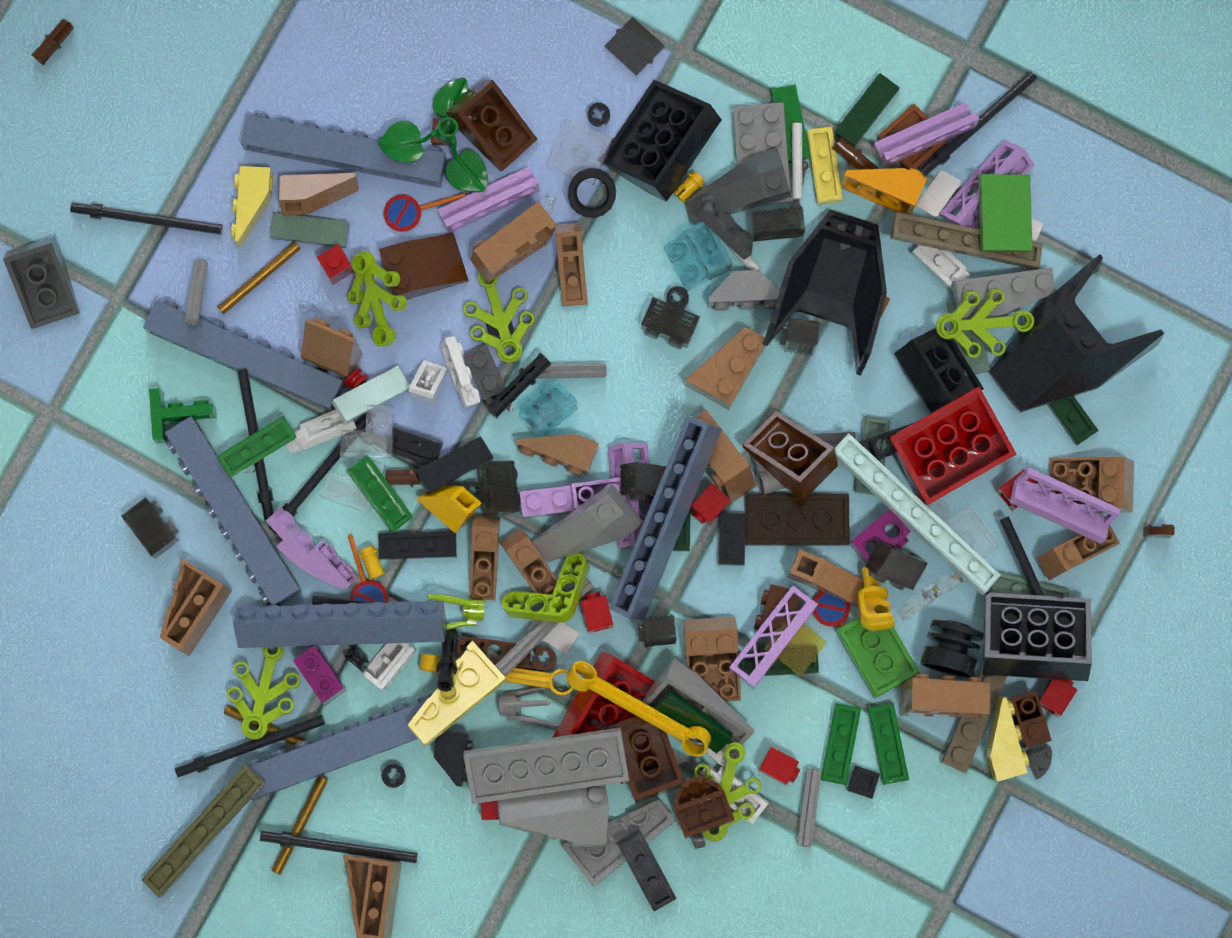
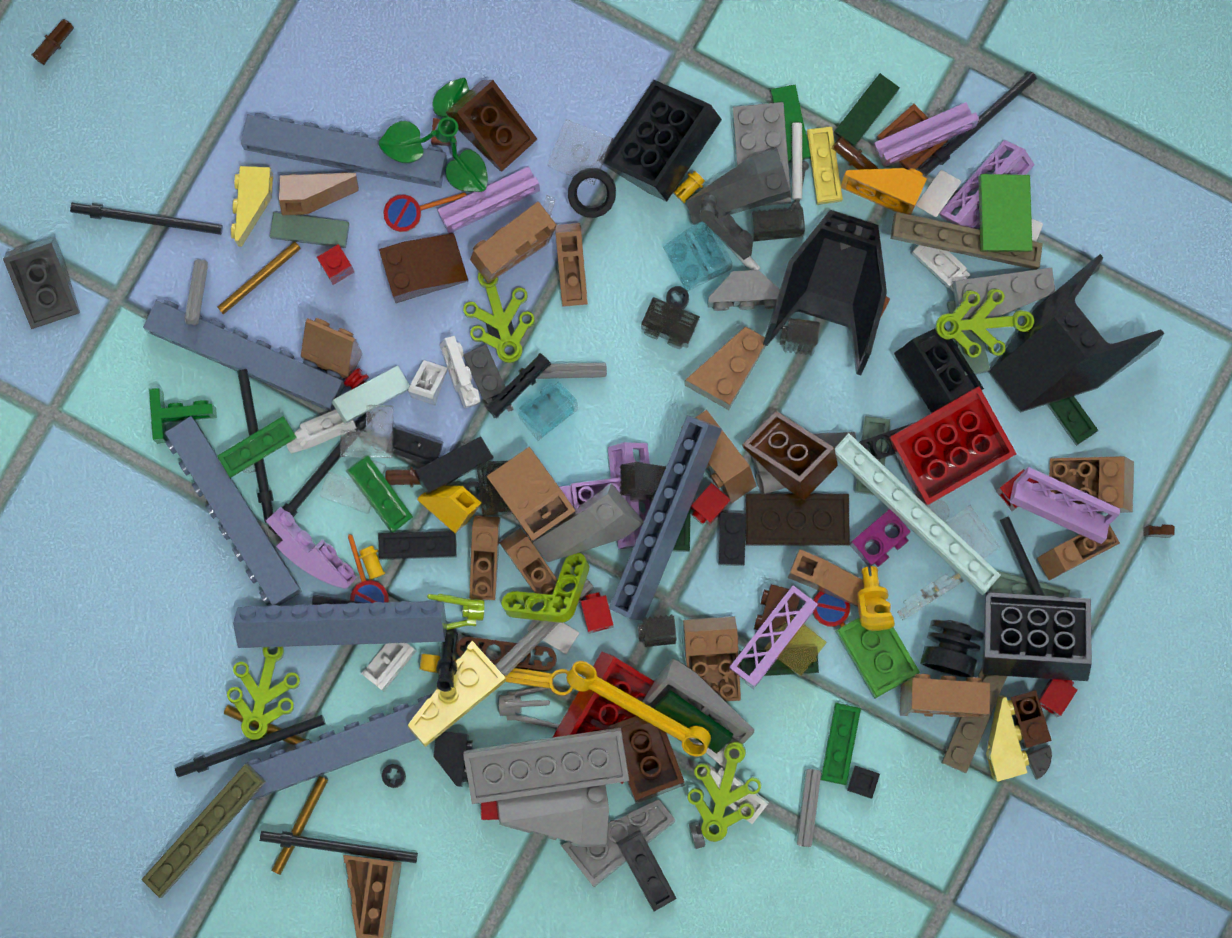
(150, 527): clear smoke brick -> none
(192, 608): medium nougat wedge -> none
(319, 675): magenta brick -> none
(356, 658): black bush -> none
(365, 270): lime plant -> none
(530, 493): none -> medium nougat slope
(567, 450): medium nougat slope -> none
(600, 107): black bush -> none
(634, 46): clear smoke piece -> none
(701, 806): reddish brown slope -> none
(779, 766): red brick -> none
(888, 743): green tile -> none
(895, 565): clear smoke brick -> none

